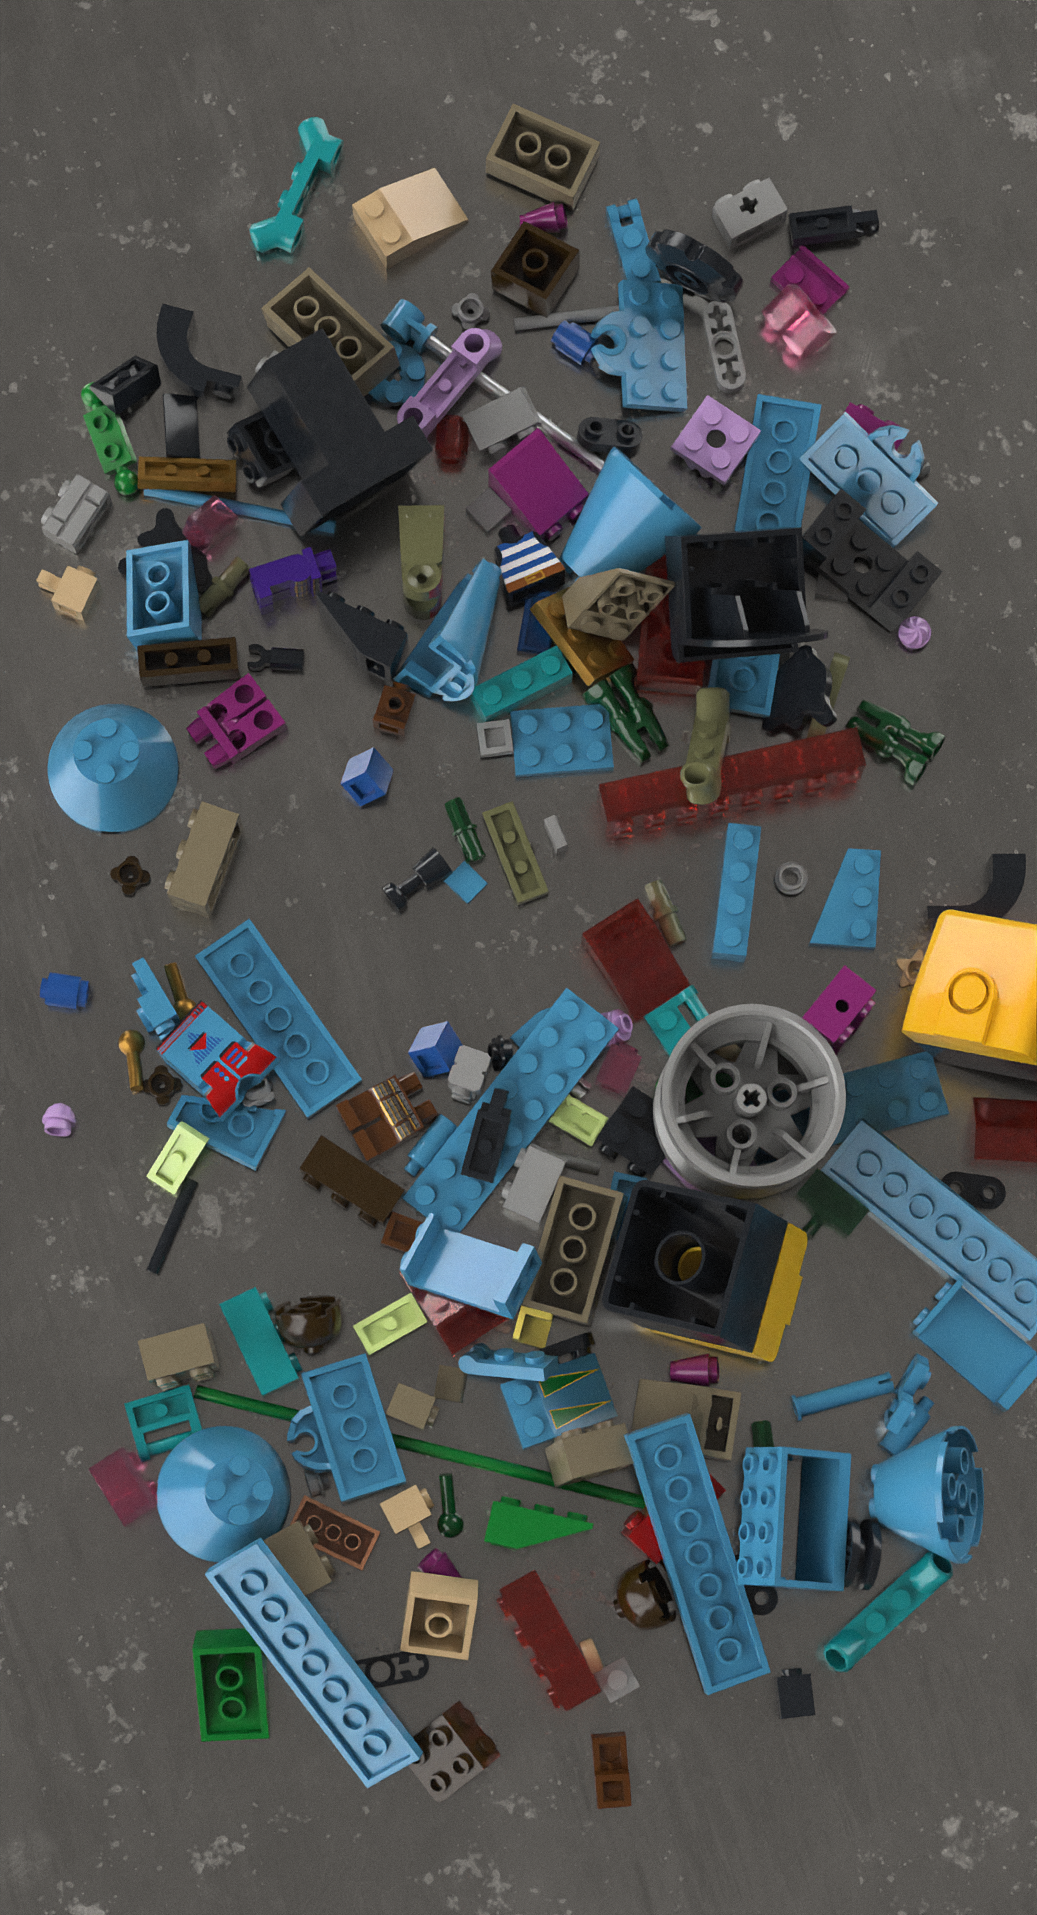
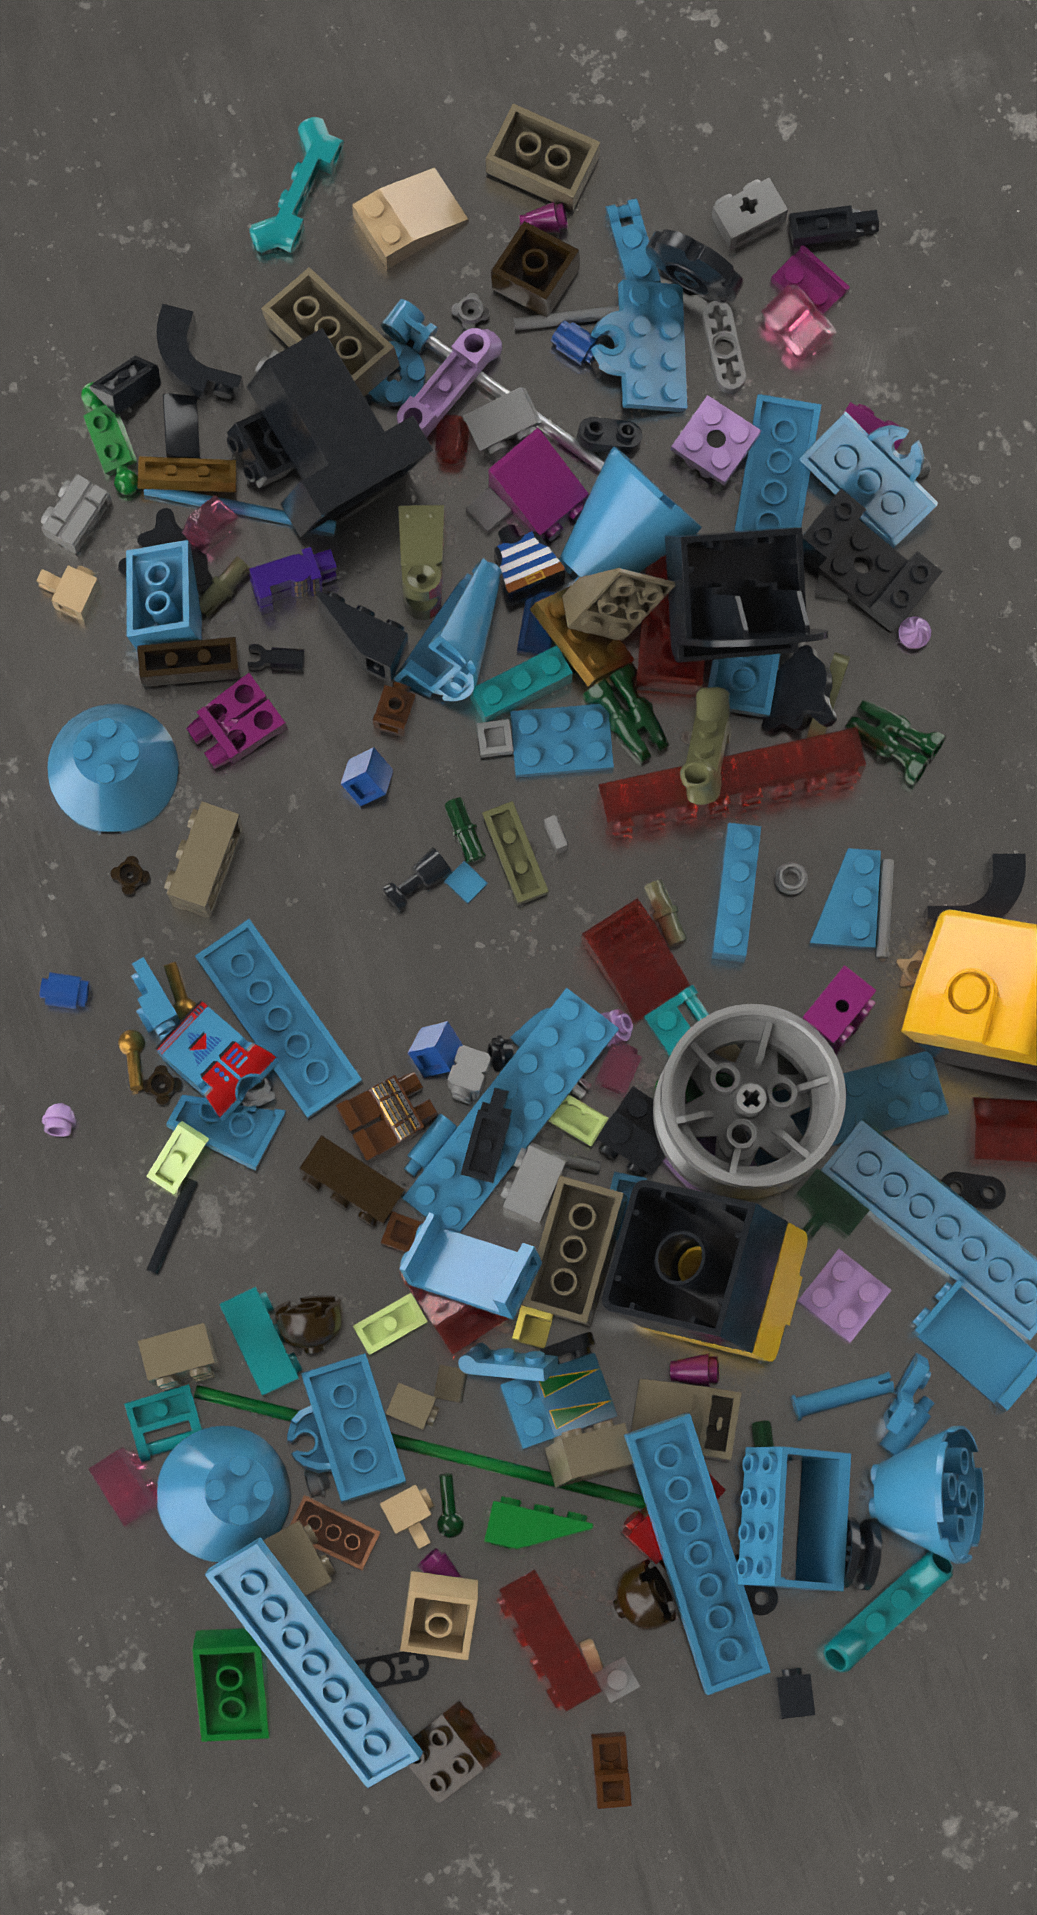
(844, 1296): none -> lavender plate
(884, 908): none -> light grey bar

